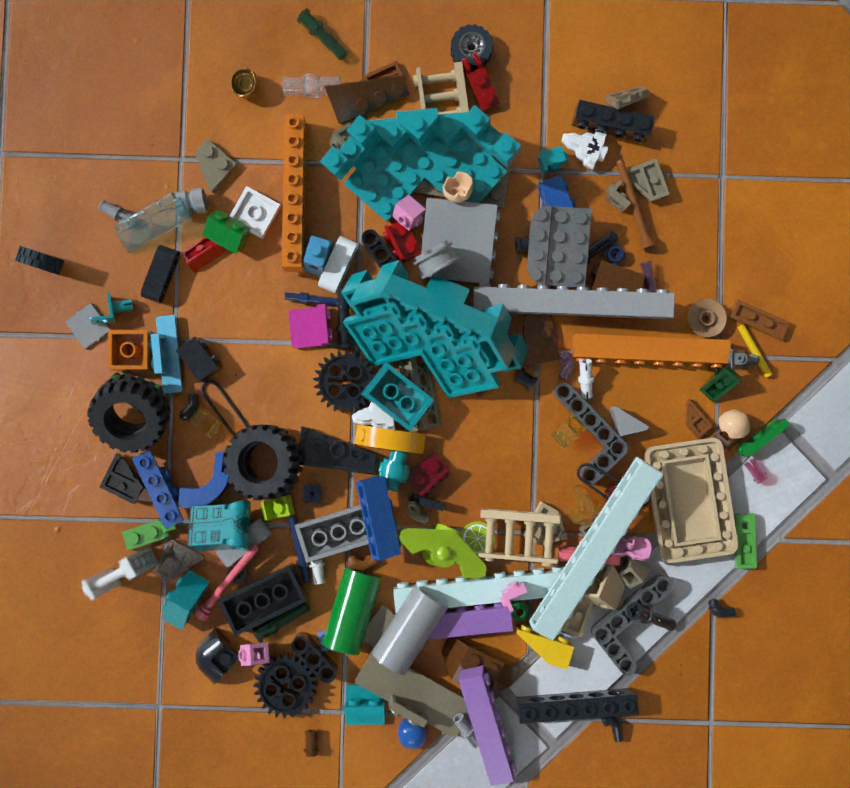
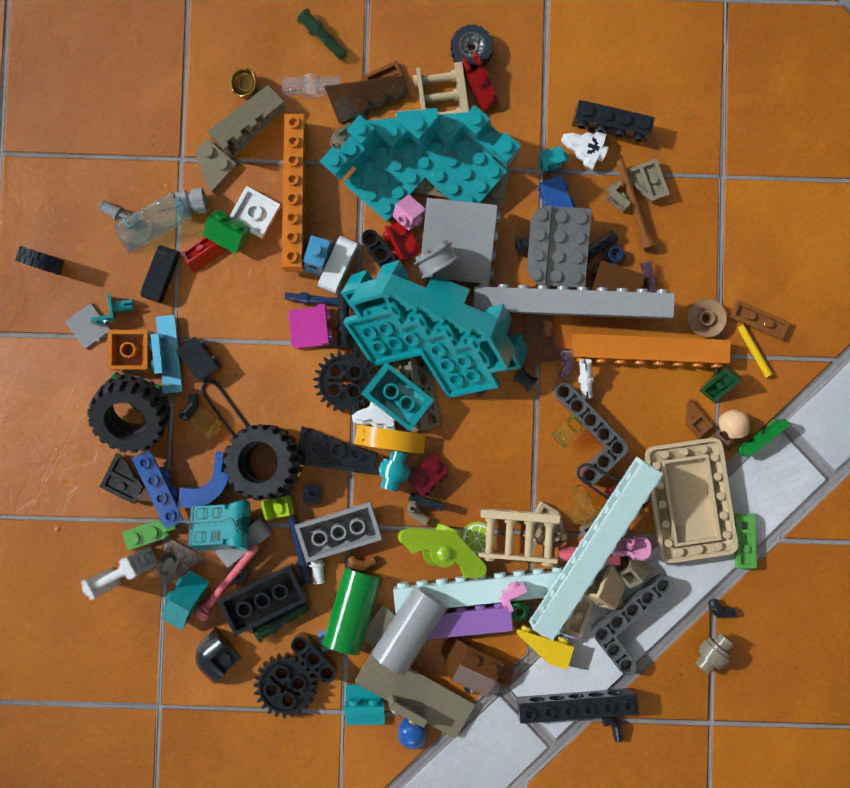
(247, 121): none -> dark tan wedge
(254, 654): bright pink brick -> none
(311, 743): reddish brown pin -> none
(378, 517): blue brick -> none
(458, 188): light nougat hair -> none
(466, 729): light grey axle -> none
(487, 726): medium lavender brick -> none
(625, 423): light grey slope -> none
(626, 97): dark tan wing -> none
(665, 622): black pin -> none
(715, 653): none -> dark tan piece
(741, 359): dark grey hinge -> none
(756, 471): clear pink pin -> none

